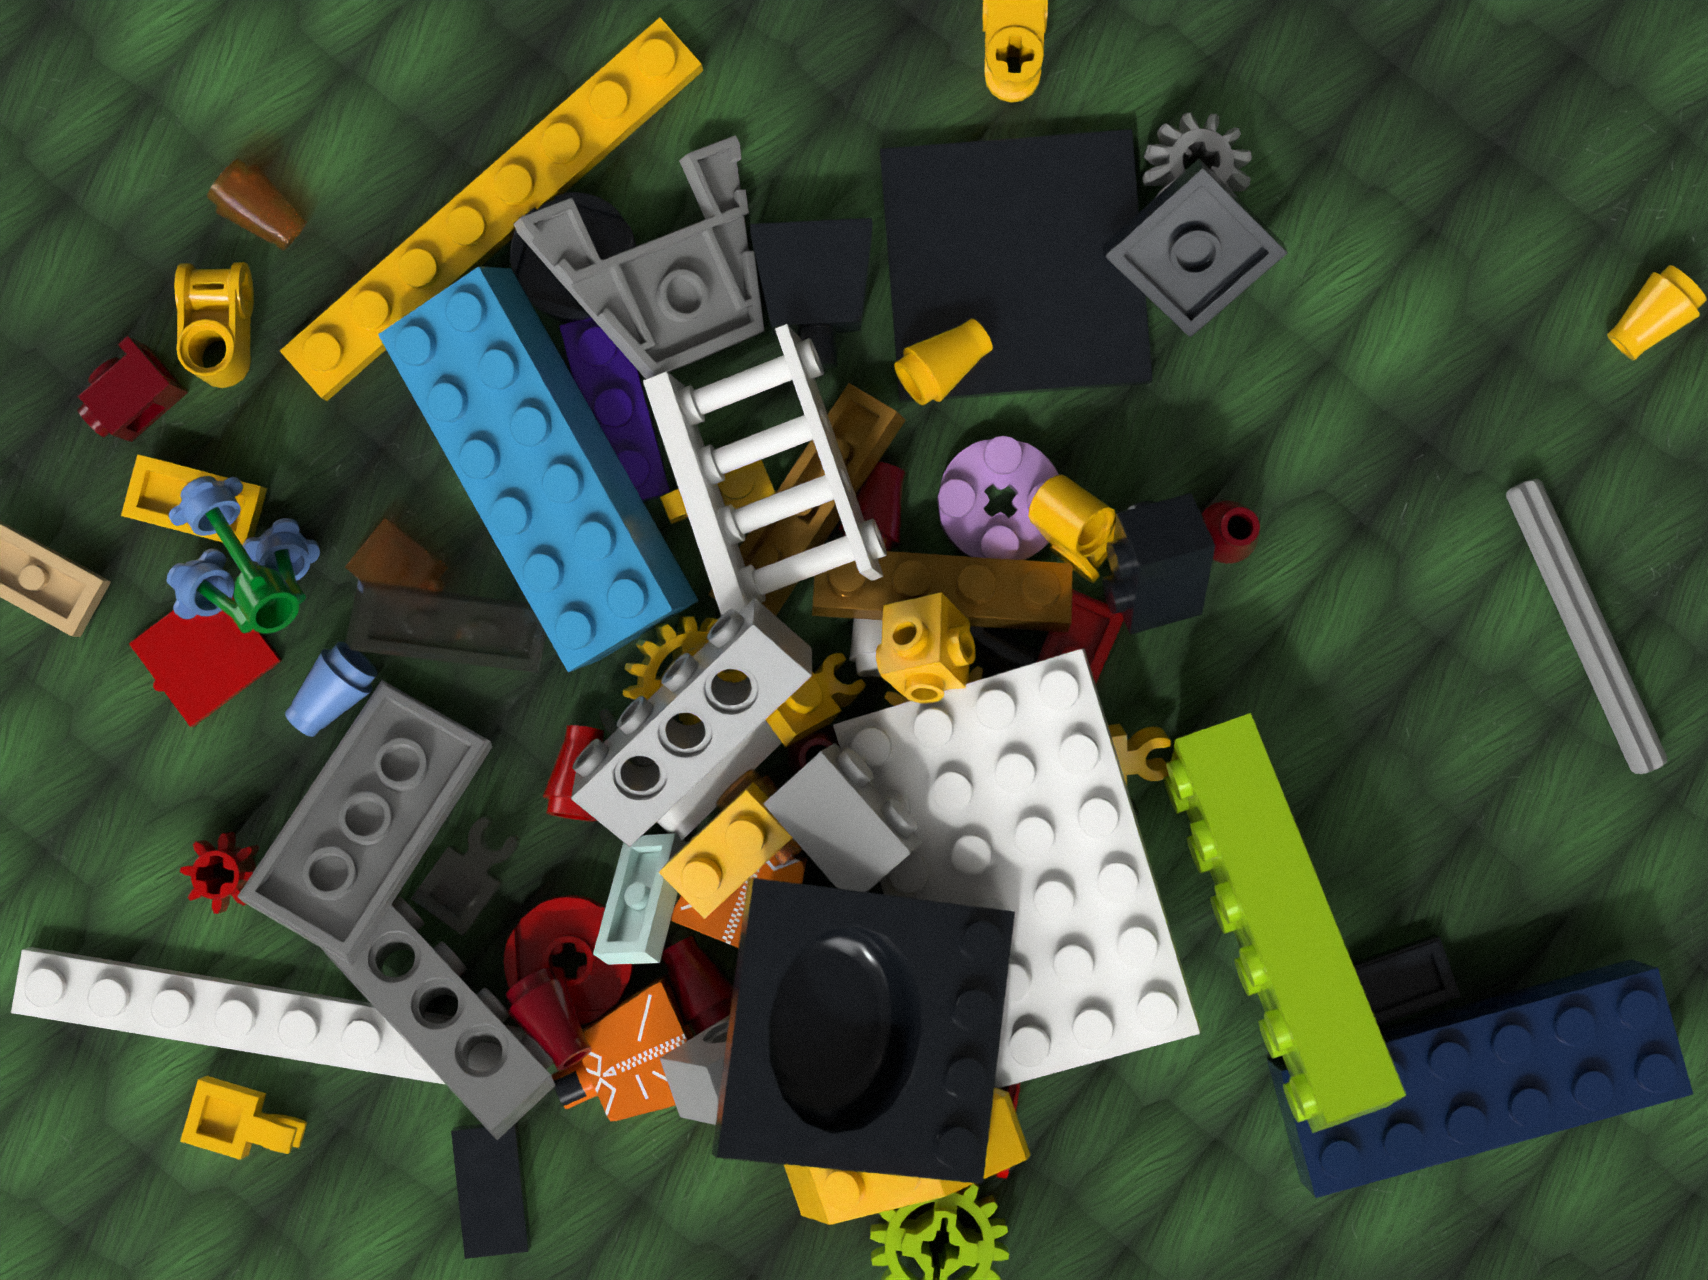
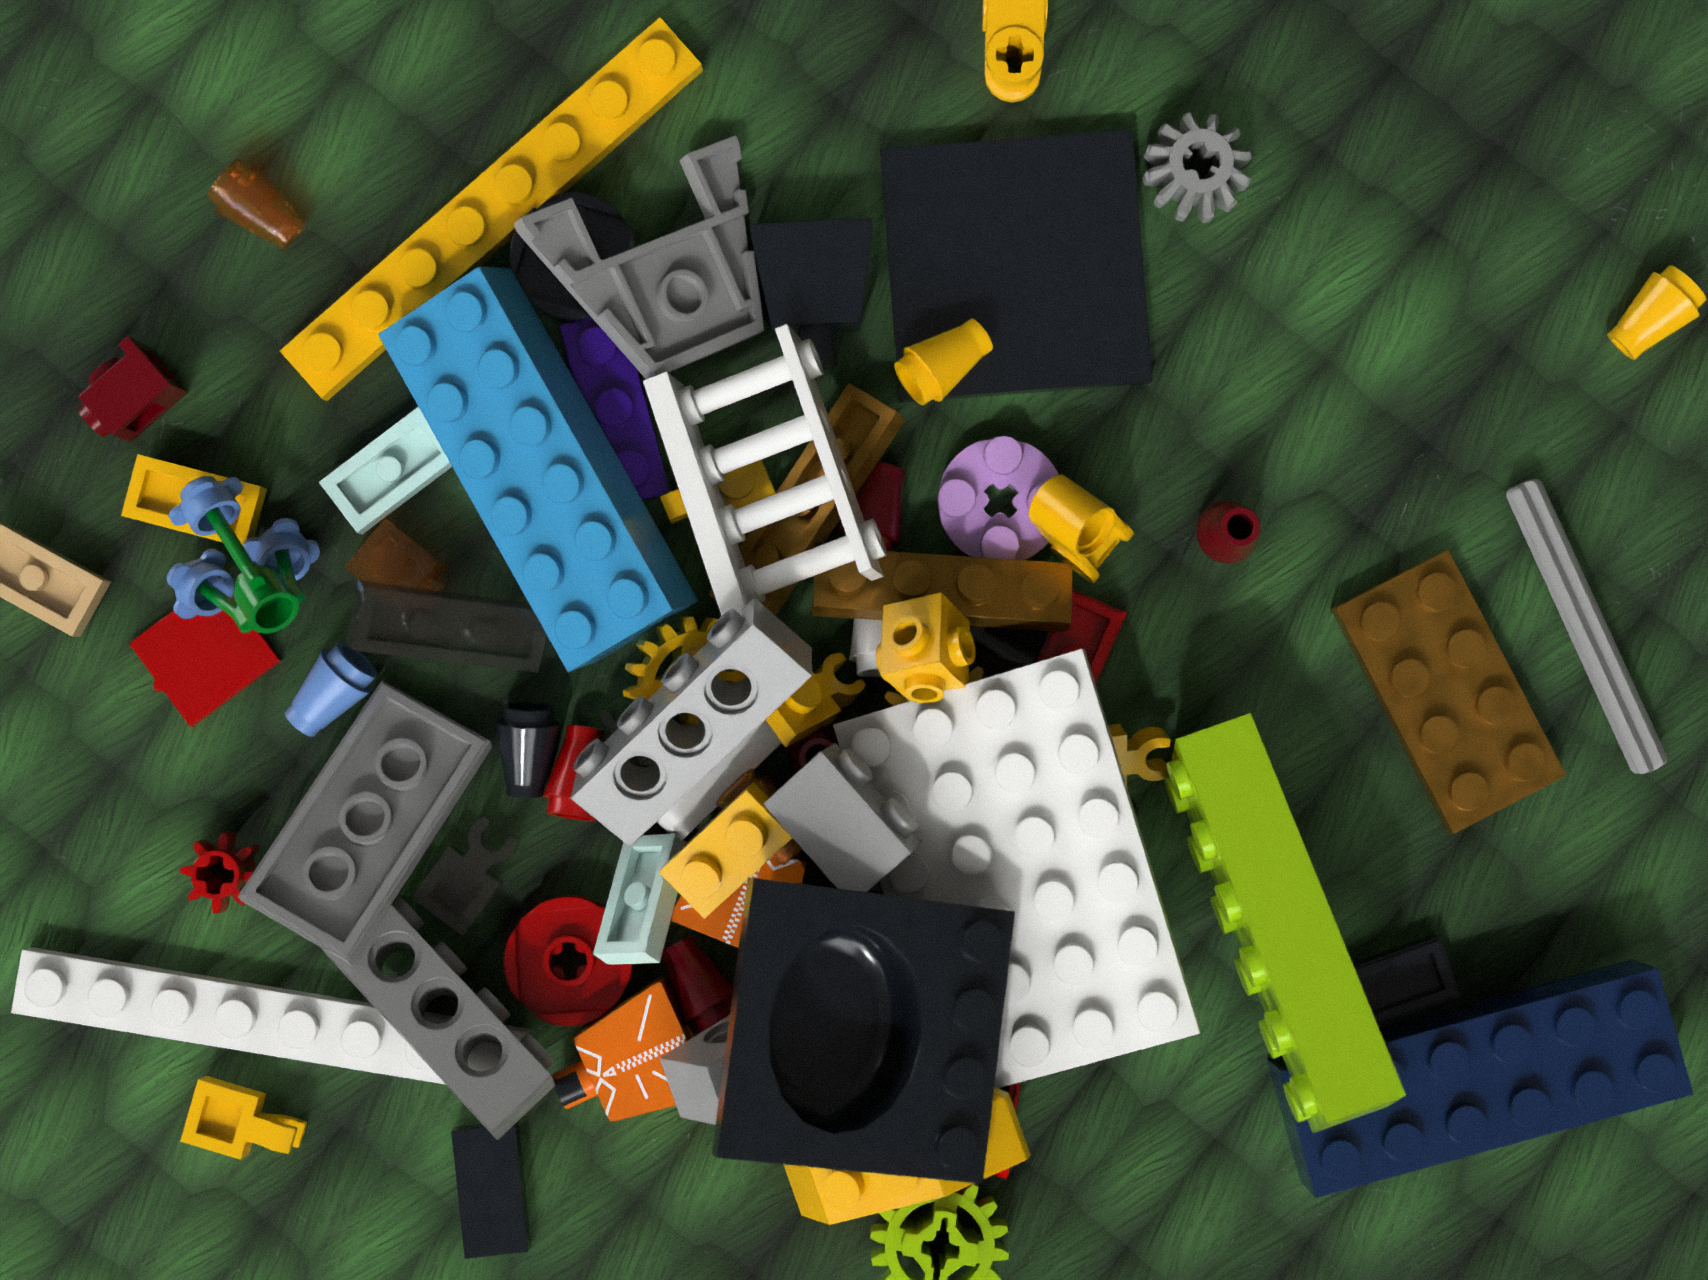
(211, 309): yellow piece -> none
(386, 472): none -> light aqua plate
(526, 746): none -> black cone
(547, 1014): dark red cone -> none
(1158, 563): black brick -> none
(1194, 248): black plate -> none
(1448, 692): none -> pearl gold plate

